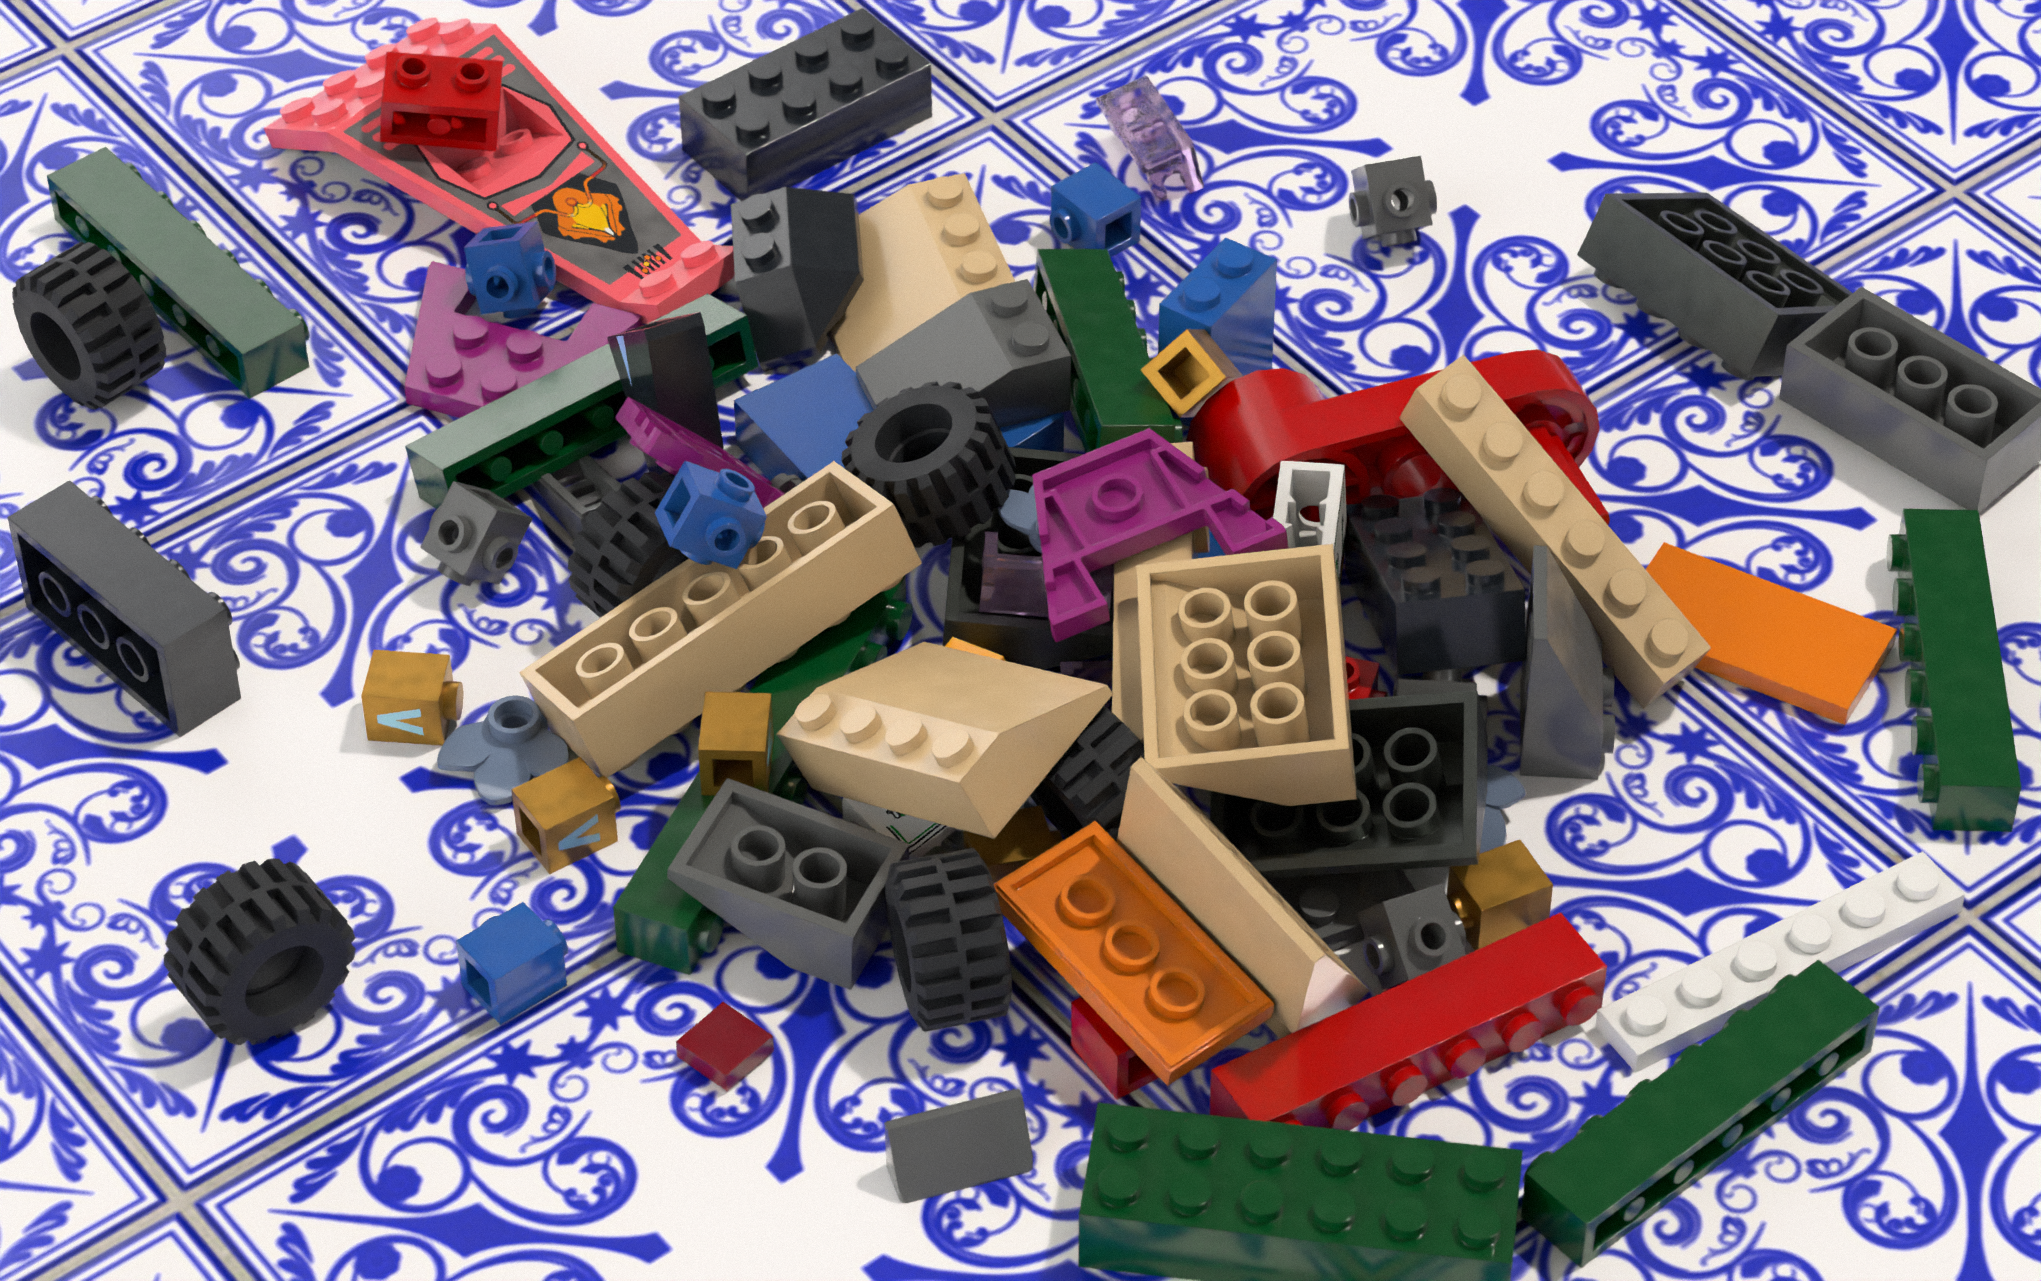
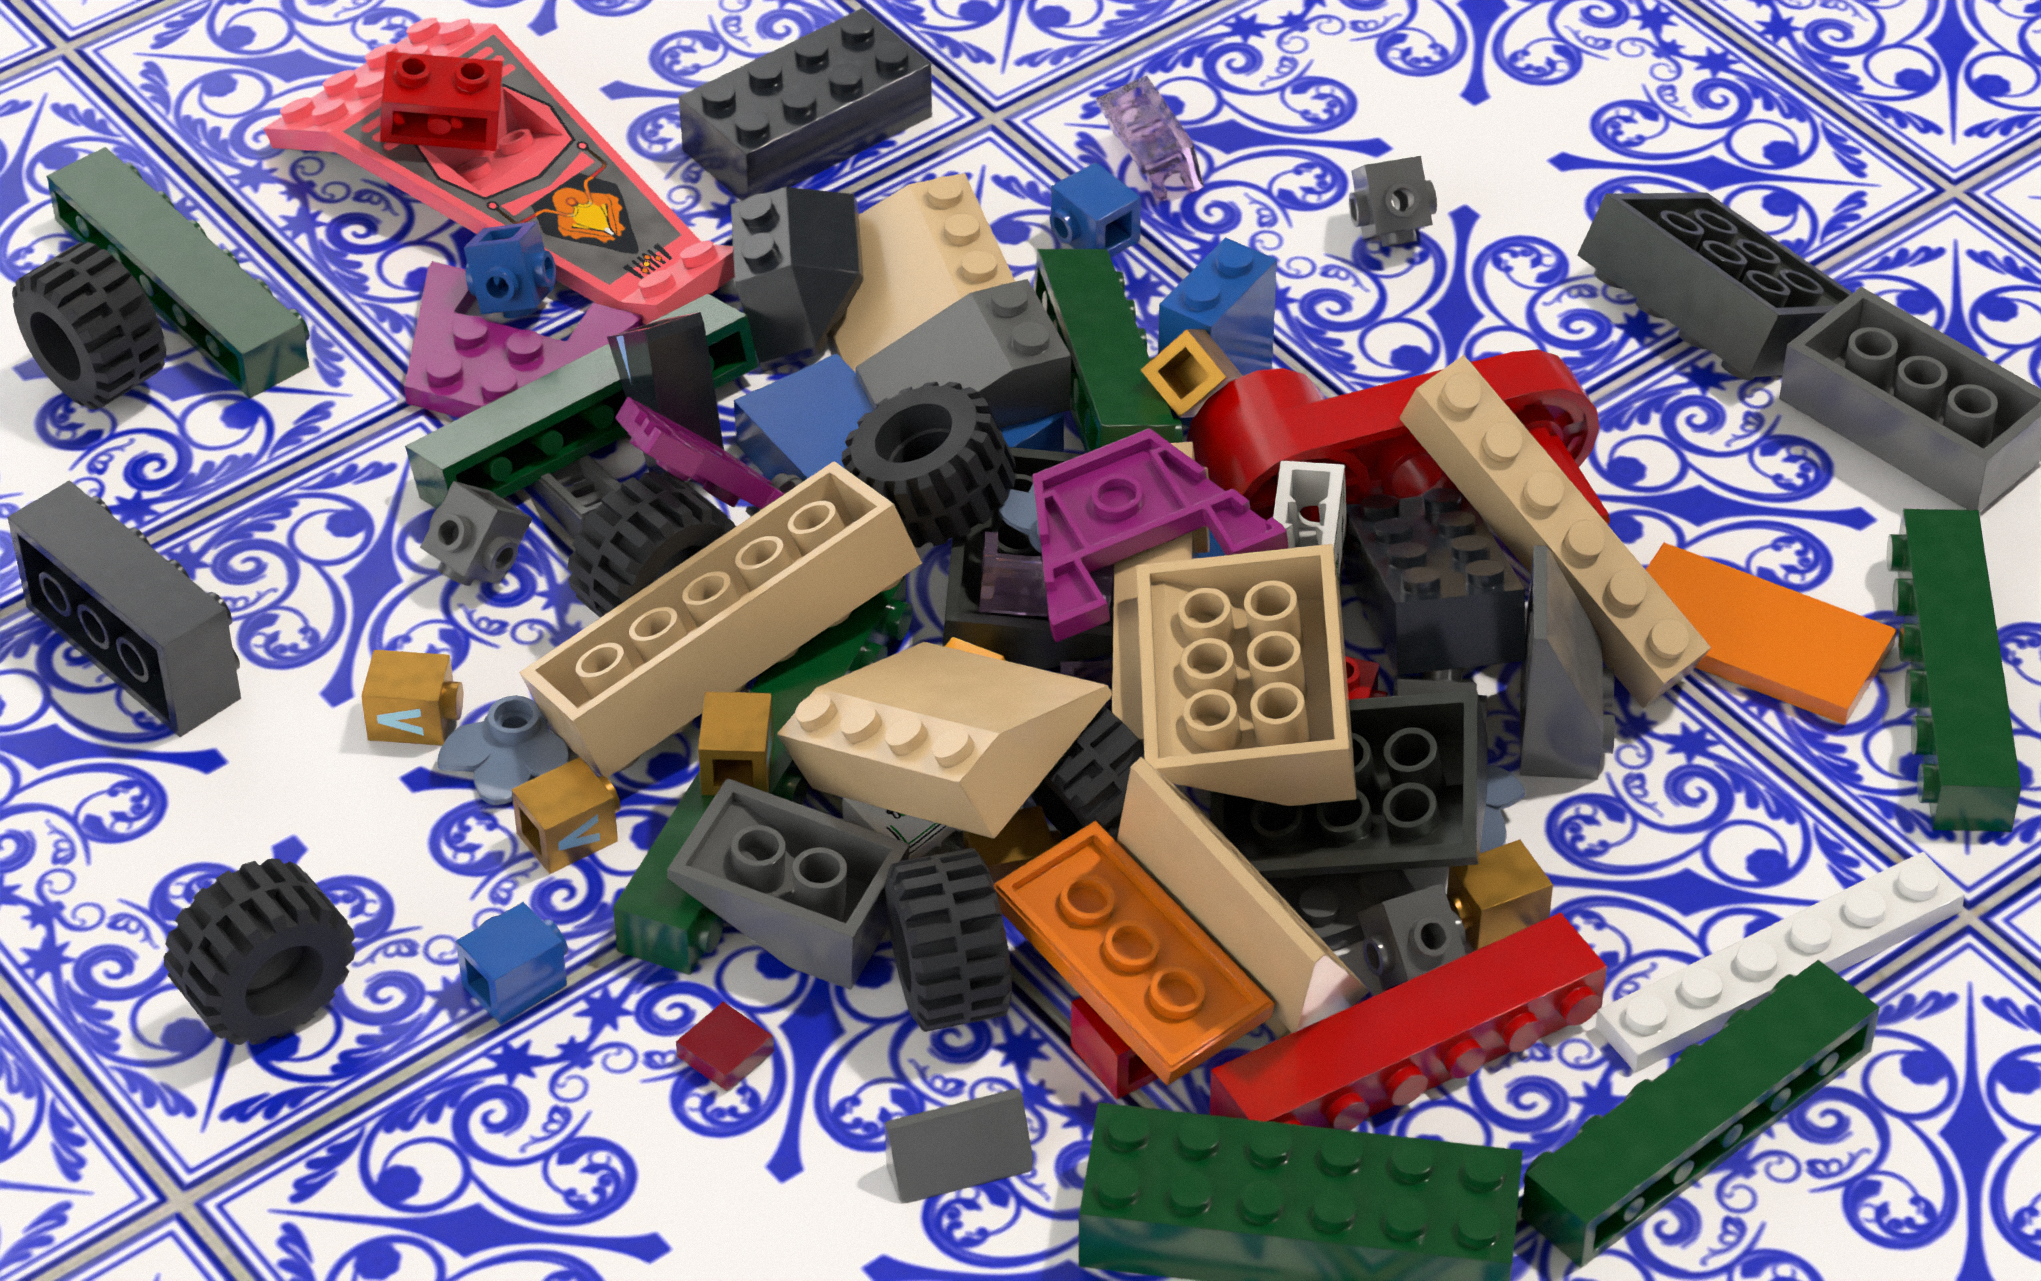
(711, 515): blue brick -> none

